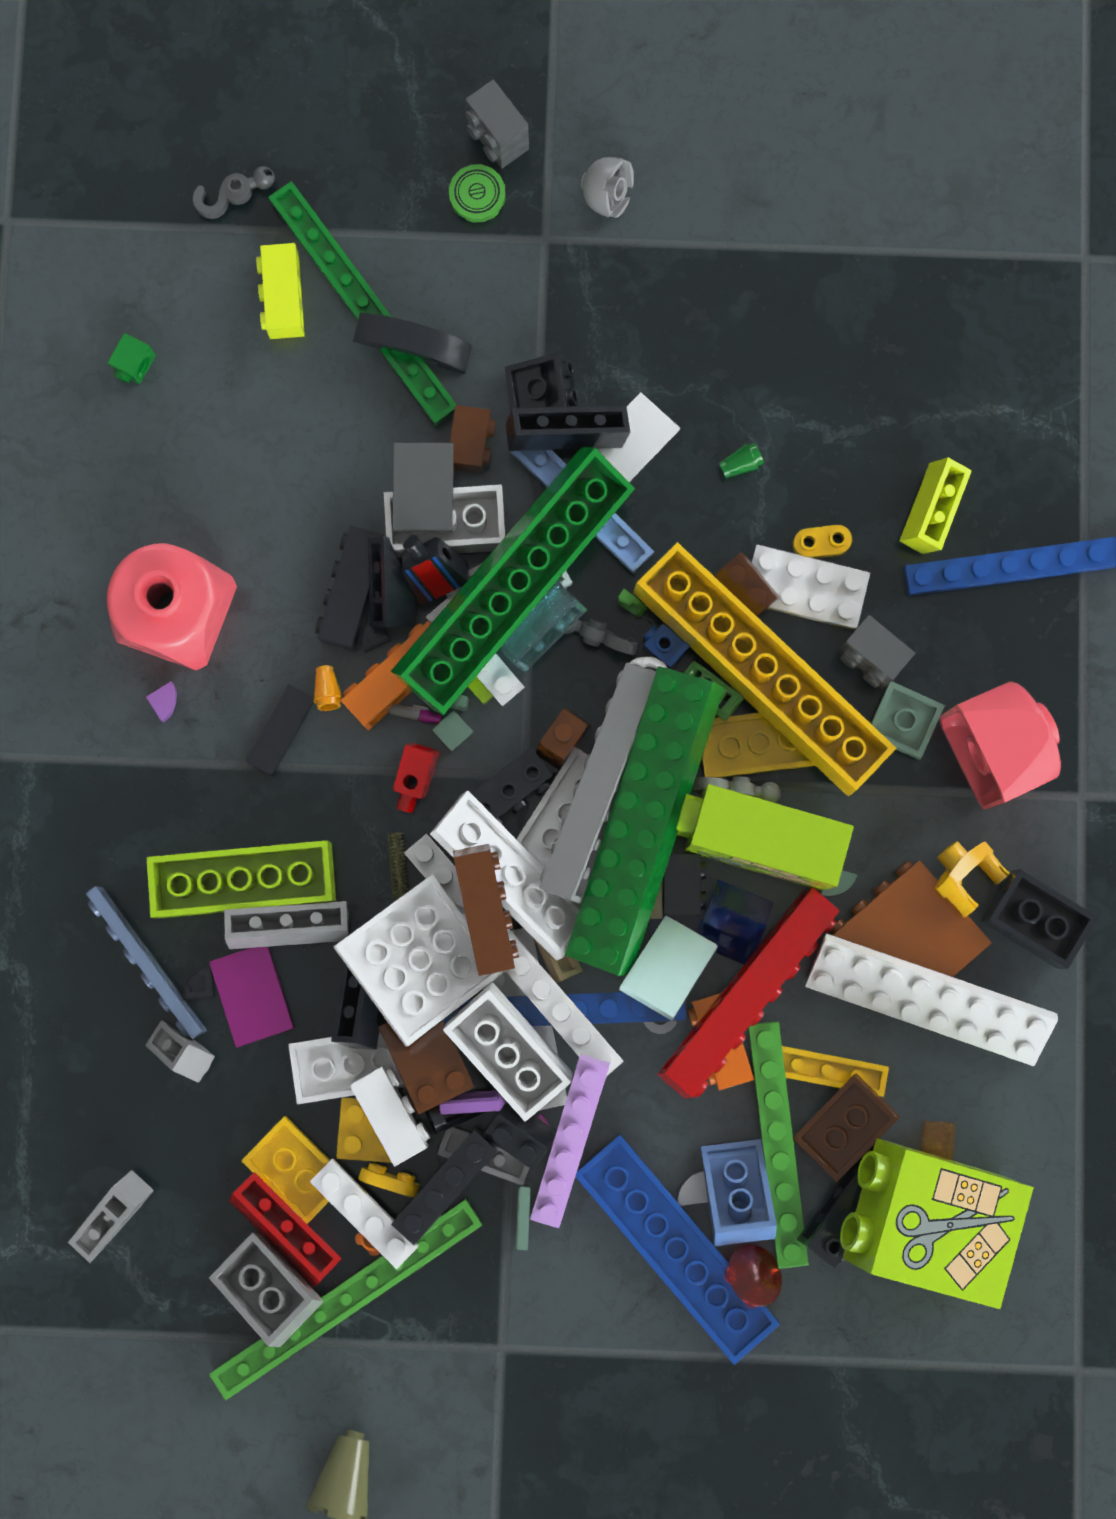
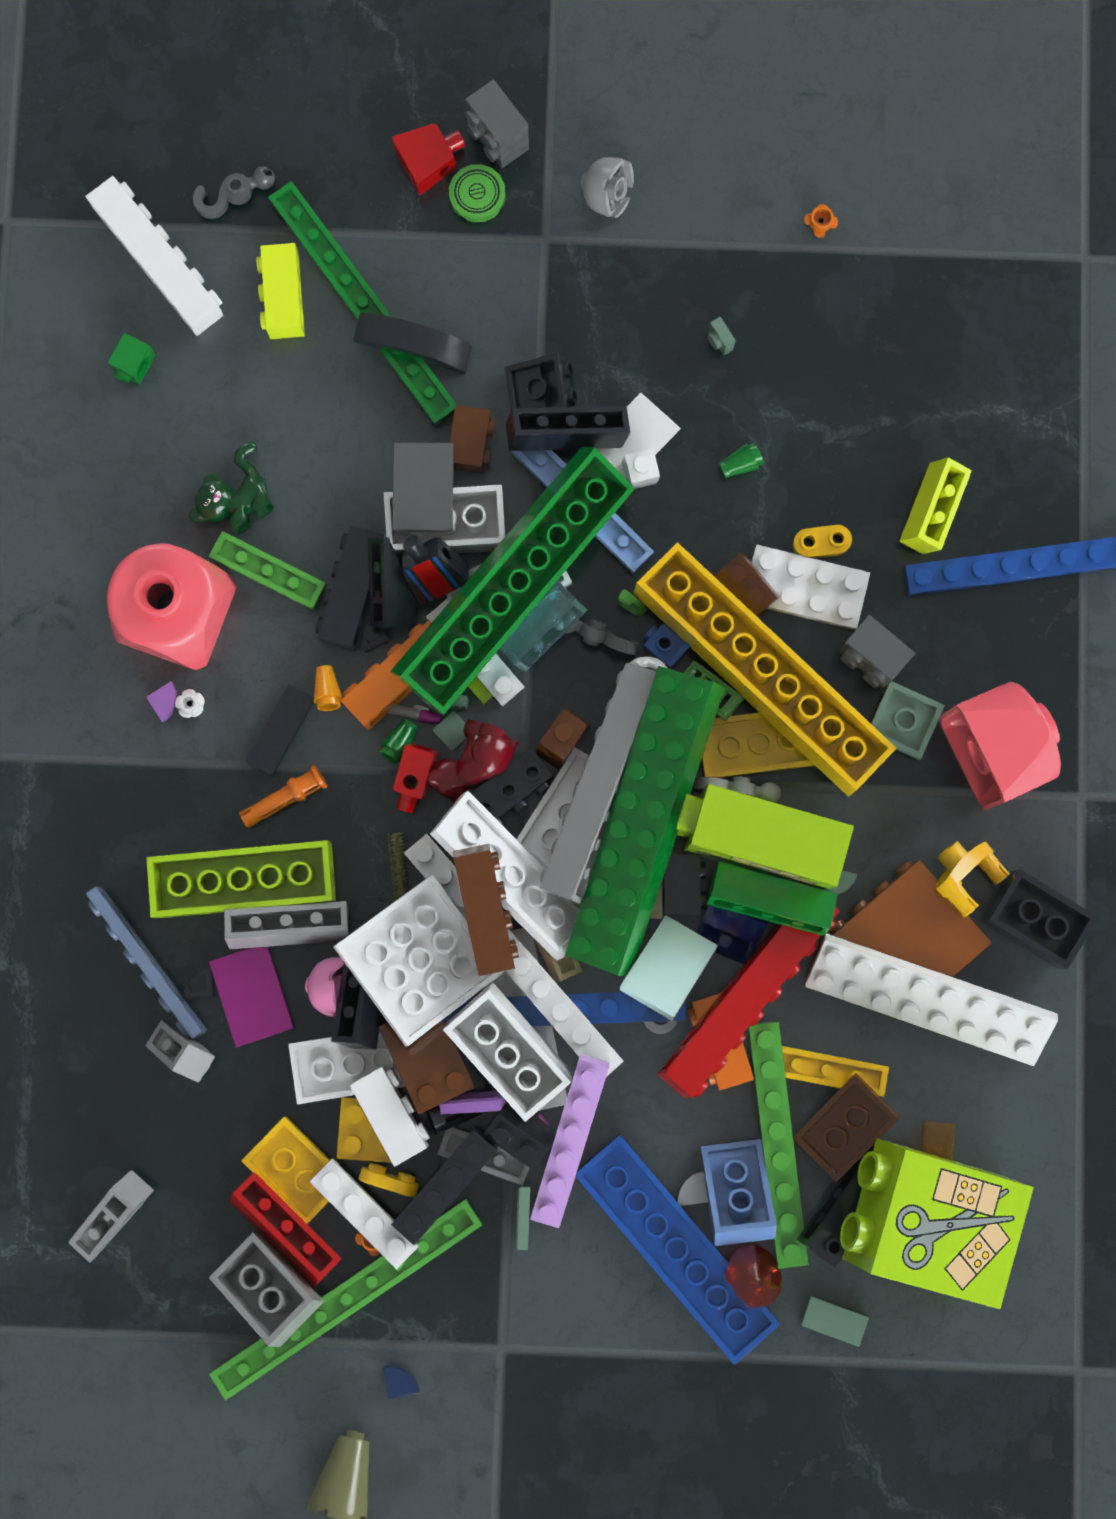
(155, 256): none -> white brick
(197, 703): none -> white plate
(217, 500): none -> dark green animal
(267, 570): none -> bright green plate
(295, 790): none -> orange pin
(324, 985): none -> bright pink cylinder
(395, 742): none -> green cone
(399, 1382): none -> dark blue tile
(427, 154): none -> red torso
(484, 756): none -> dark red animal
(641, 468): none -> white brick
(720, 336): none -> sand green plate
(772, 898): none -> green brick
(821, 212): none -> orange plate
(834, 1320): none -> sand green tile

